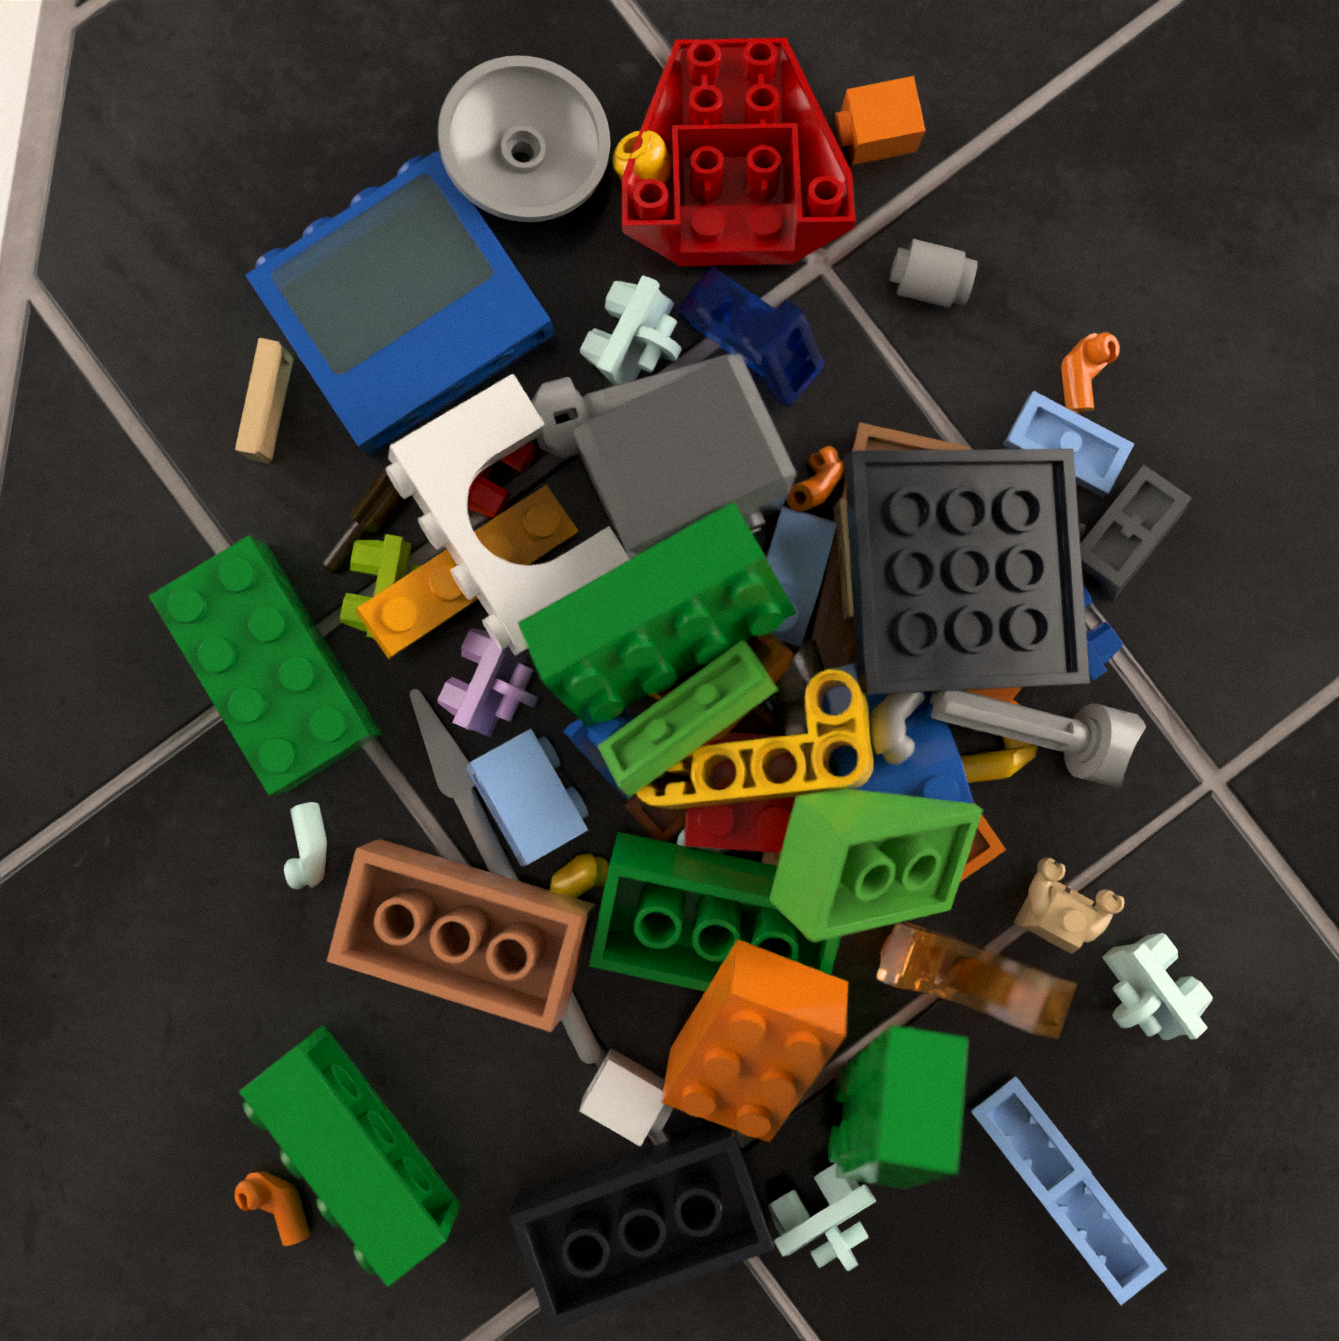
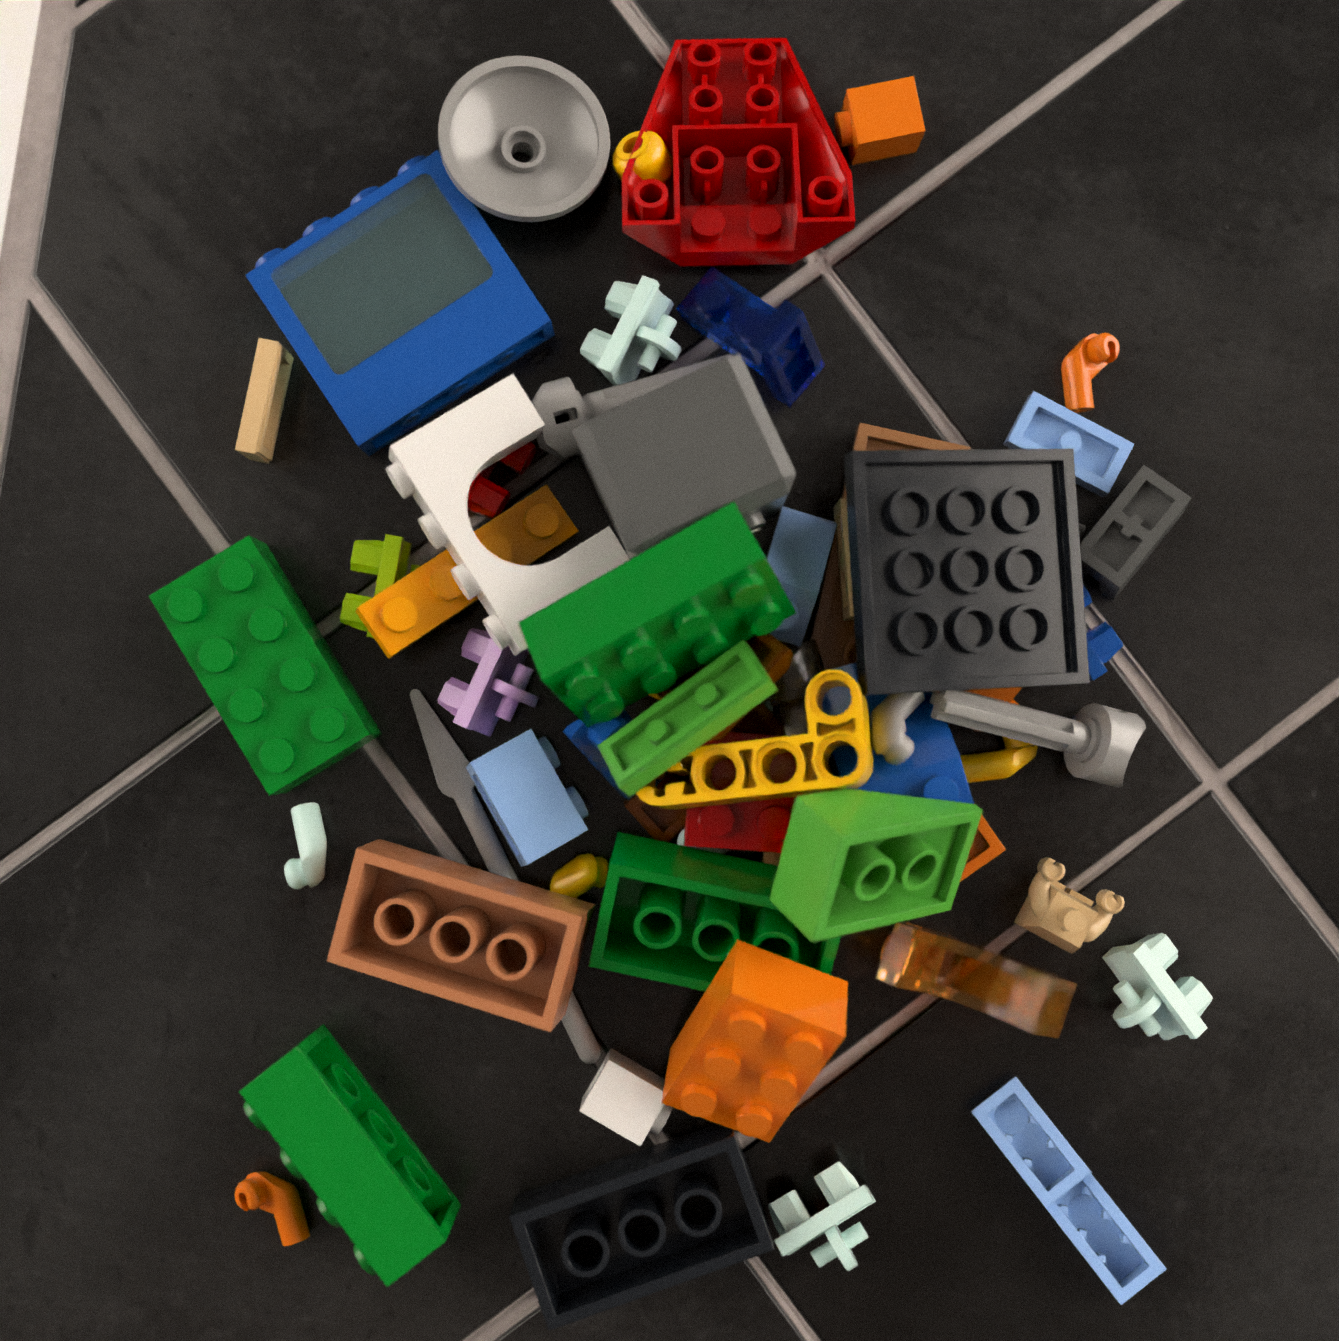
(368, 515): dark brown axle -> none
(815, 490): orange arm -> none
(900, 1109): green brick -> none
(933, 273): light grey brick -> none

